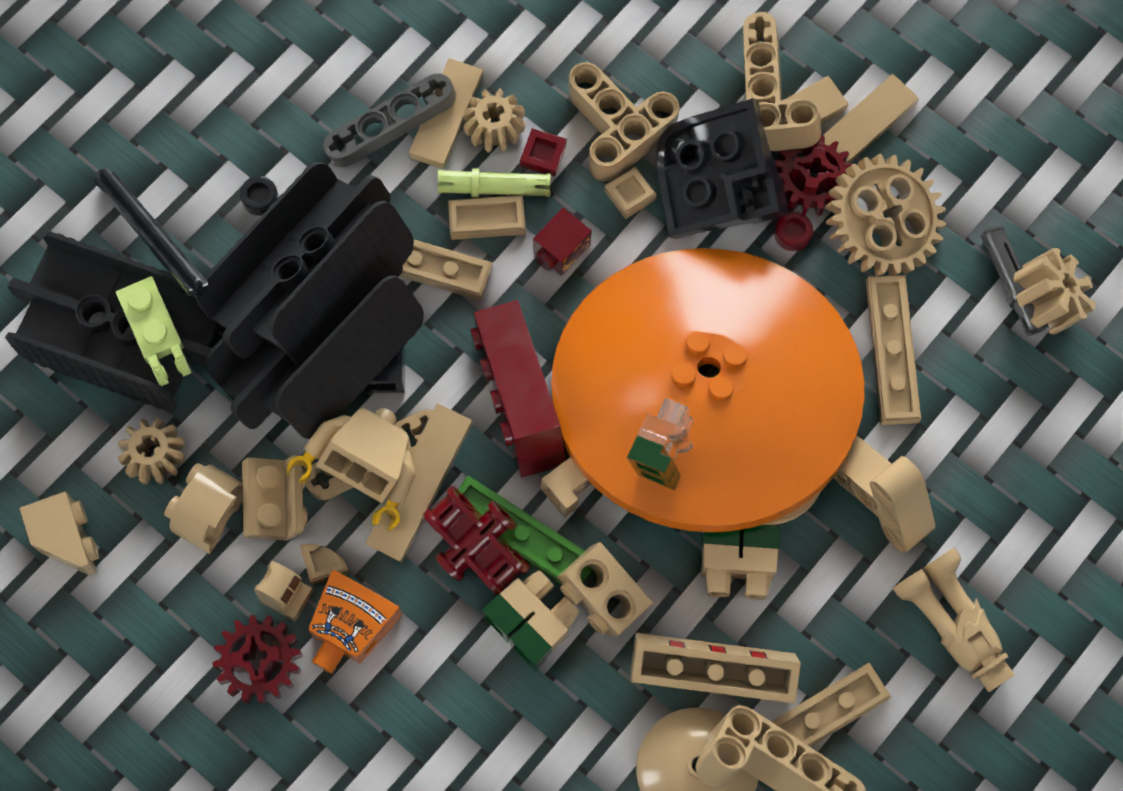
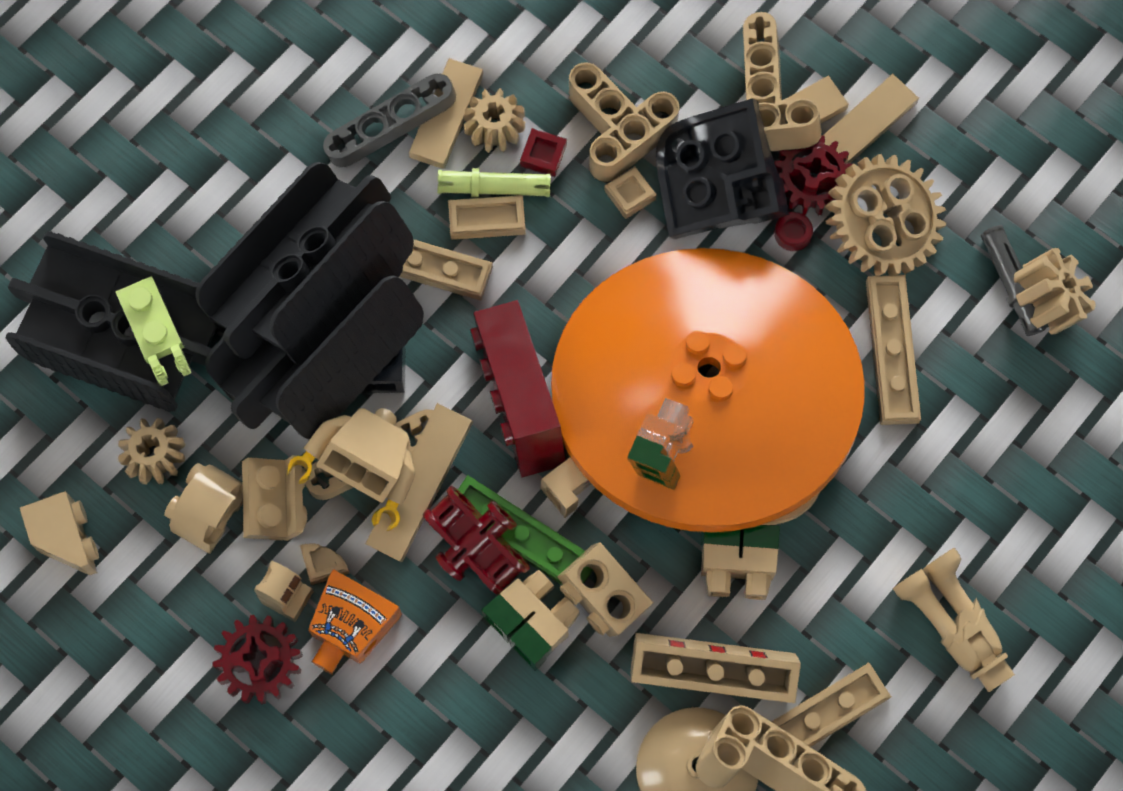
(152, 234): black axle -> none
(258, 194): black tile -> none
(561, 242): dark red brick -> none
(891, 492): tan beam -> none

